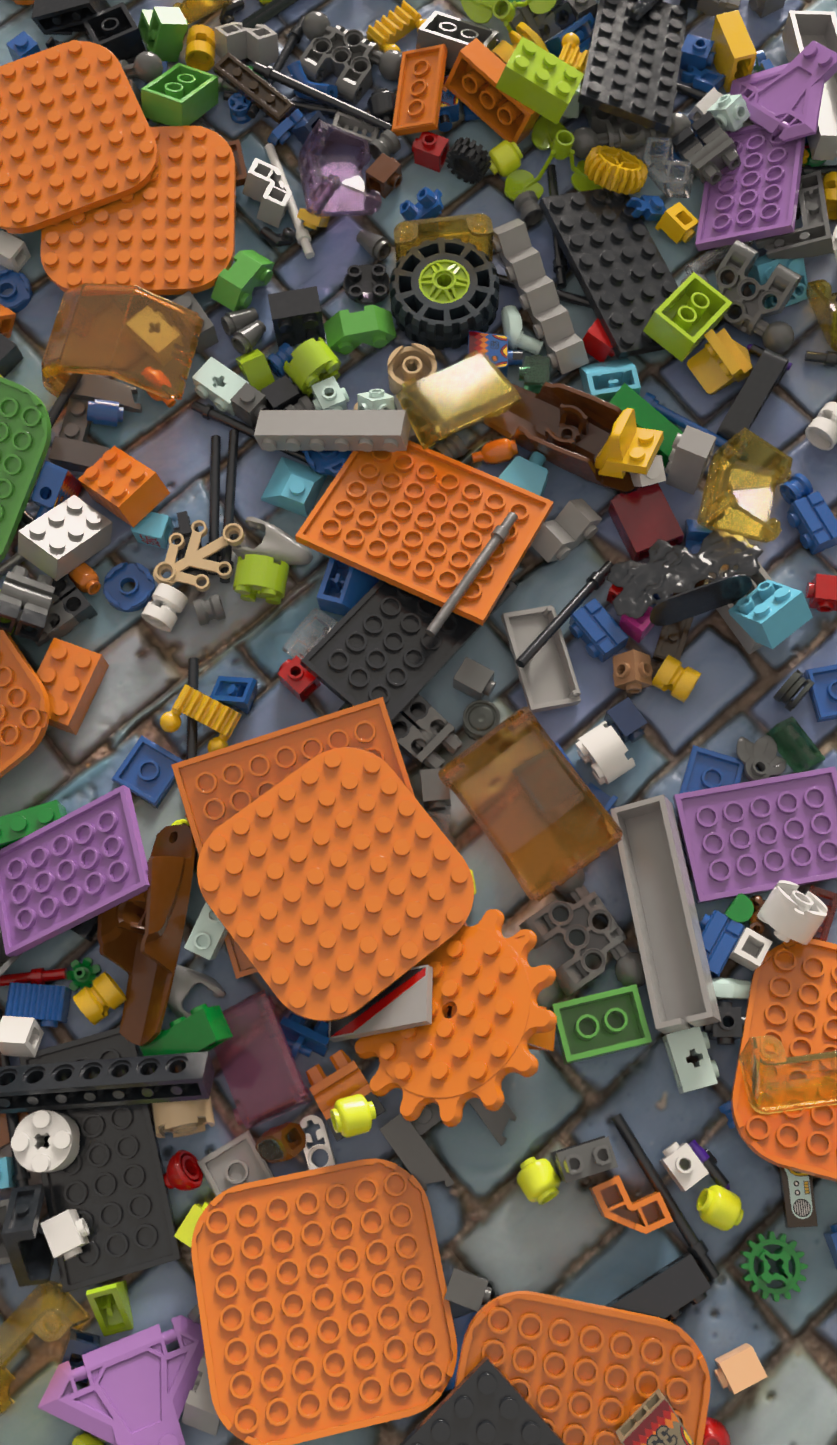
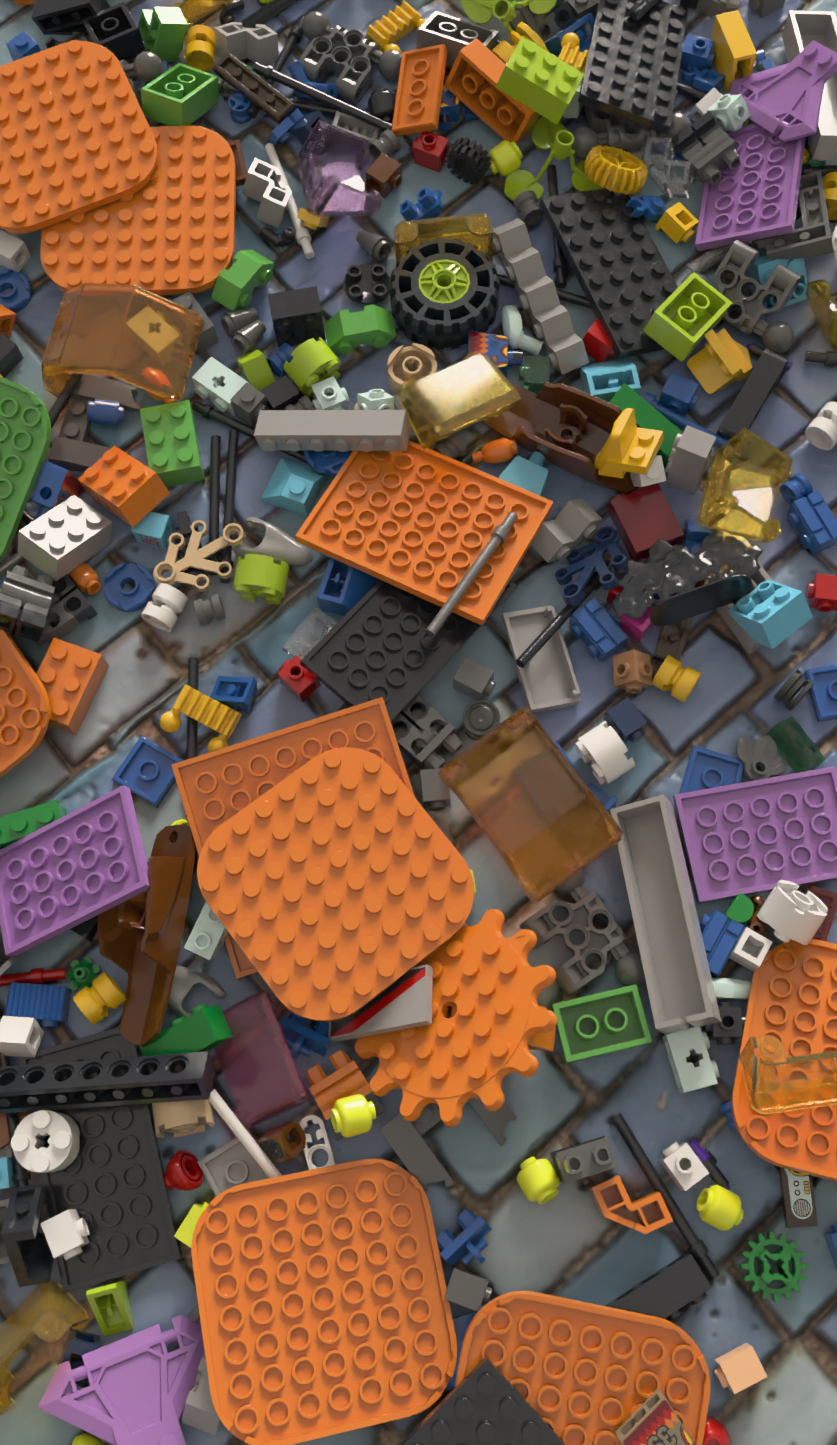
(172, 443): none -> bright green brick
(243, 1135): none -> white bar
(468, 1243): none -> blue hips
(605, 540): none -> dark blue plant
(679, 394): none -> blue brick

